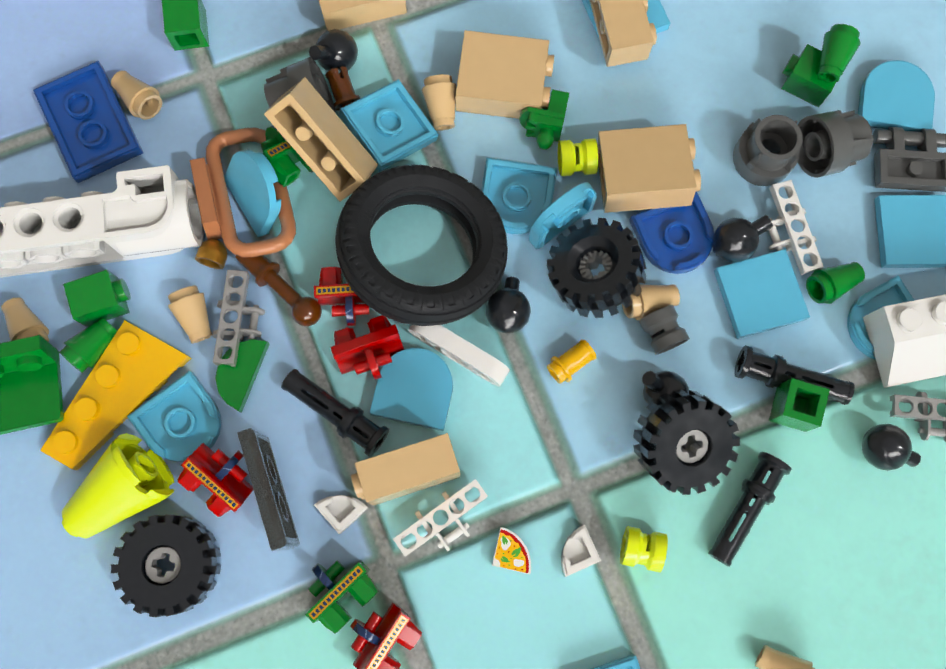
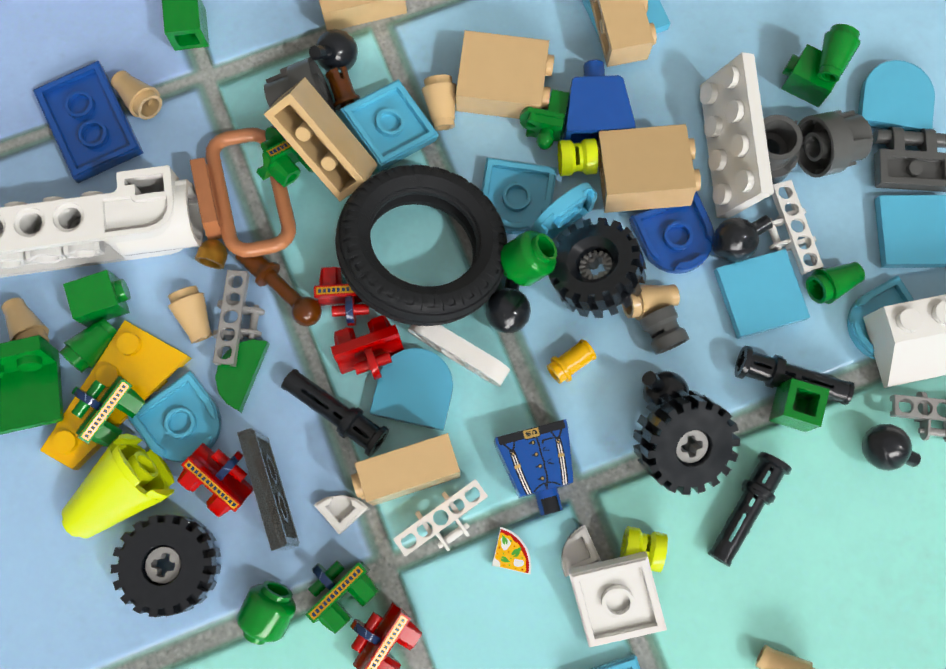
(96, 425): none -> green hips
(251, 183): medium azure tile -> none
(266, 612): none -> green head
(528, 258): none -> green head
(538, 463): none -> blue torso
(596, 104): none -> blue torso
(617, 599): none -> white tile
(736, 137): none -> white plate

